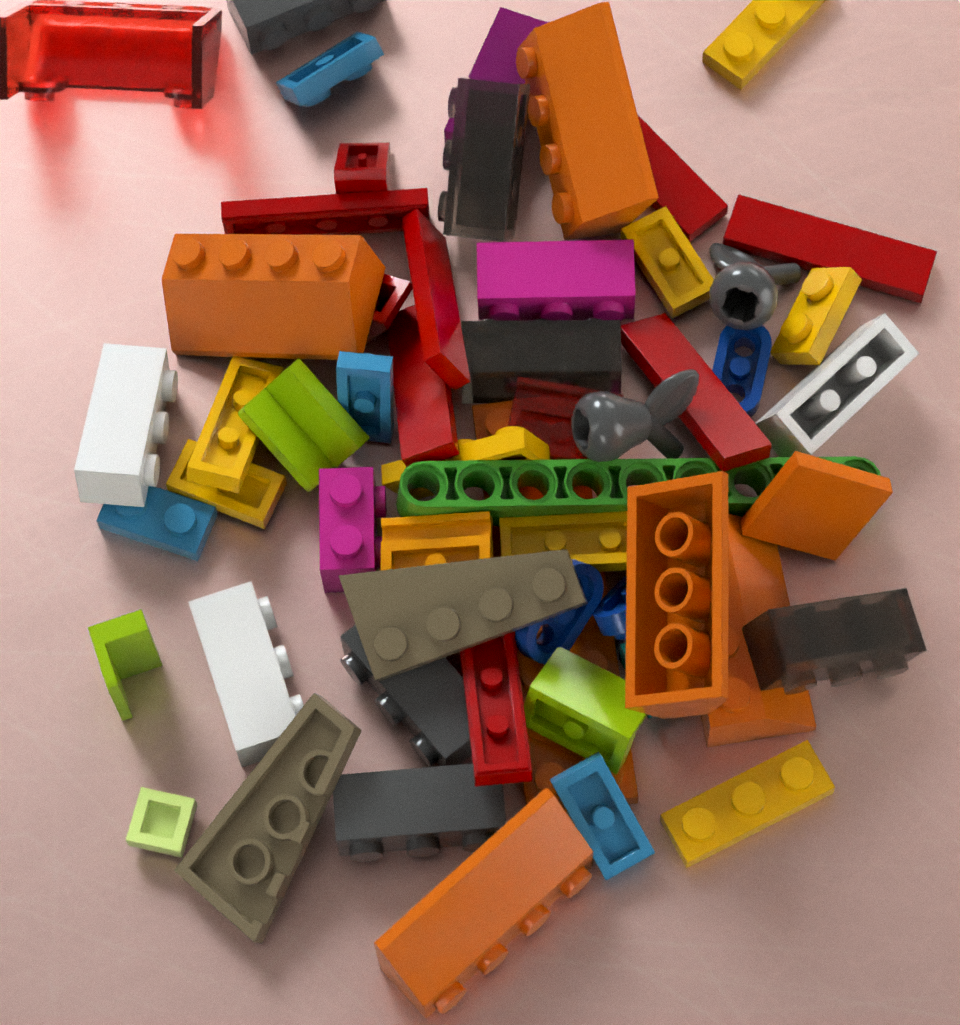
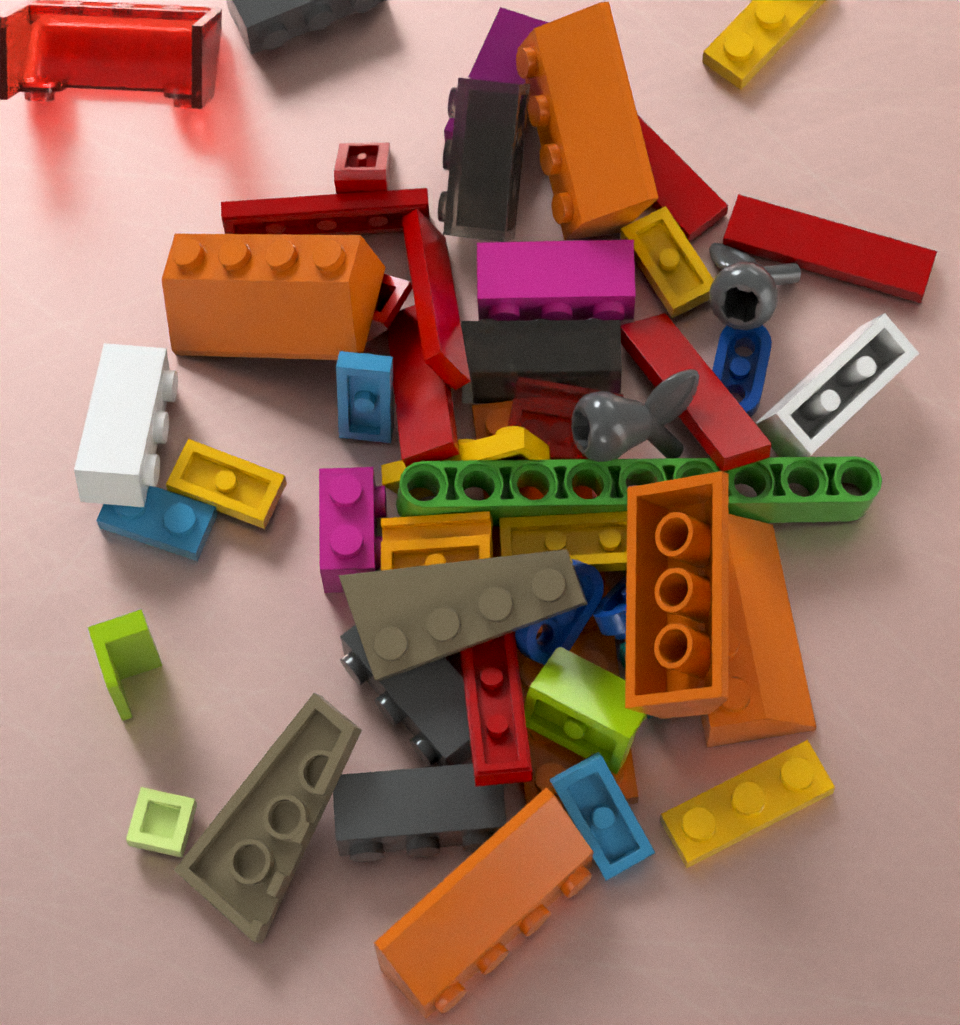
(226, 441): yellow plate -> none
(246, 668): white brick -> none
(303, 424): lime panel -> none
(345, 60): dark azure plate -> none
(815, 316): yellow plate -> none
(815, 506): orange tile -> none
(834, 641): clear smoke brick -> none

